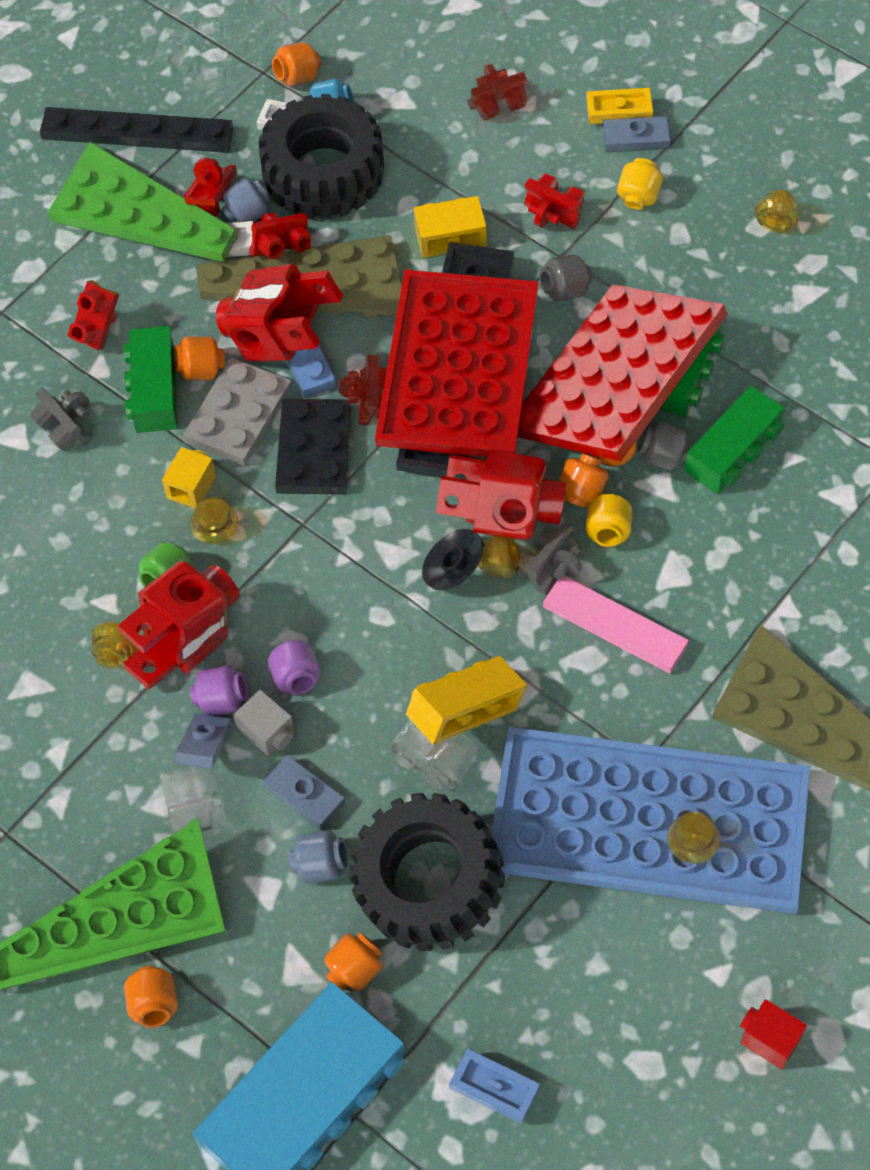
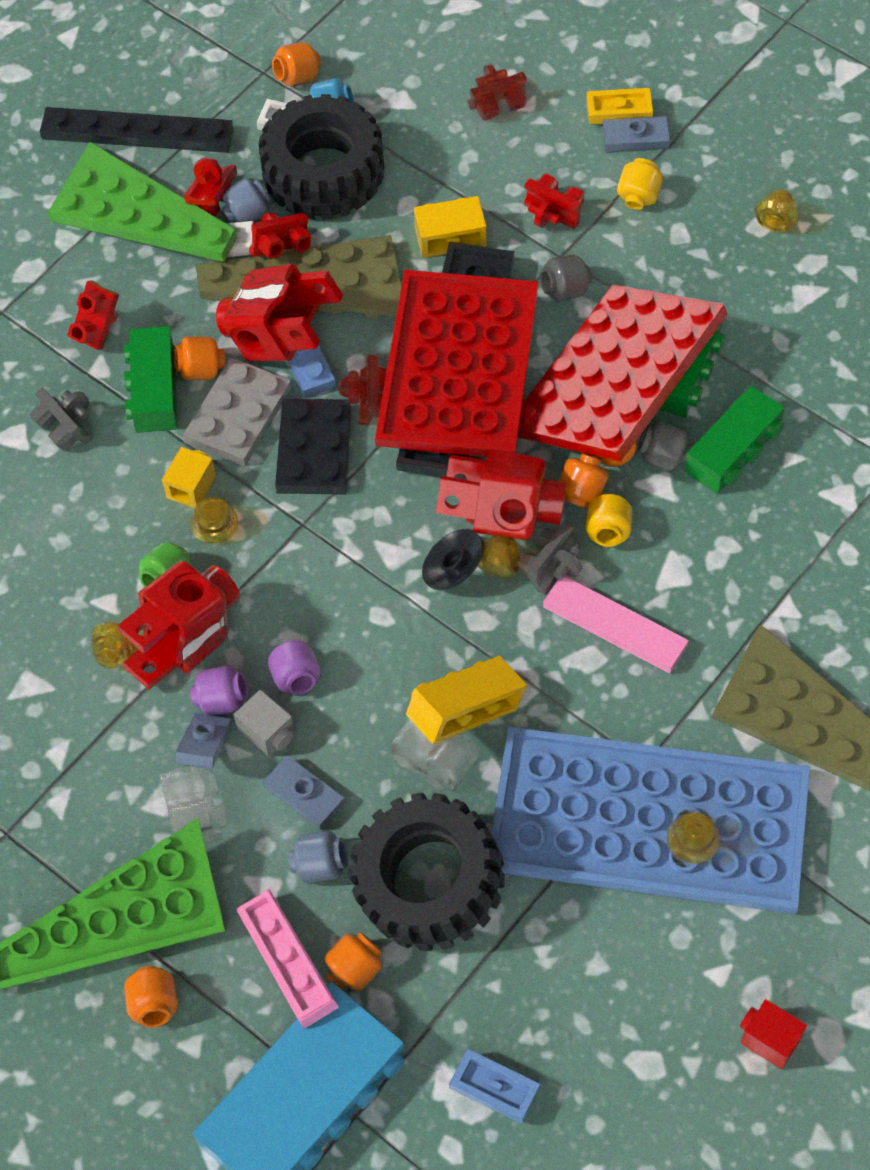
(287, 959): none -> bright pink tile

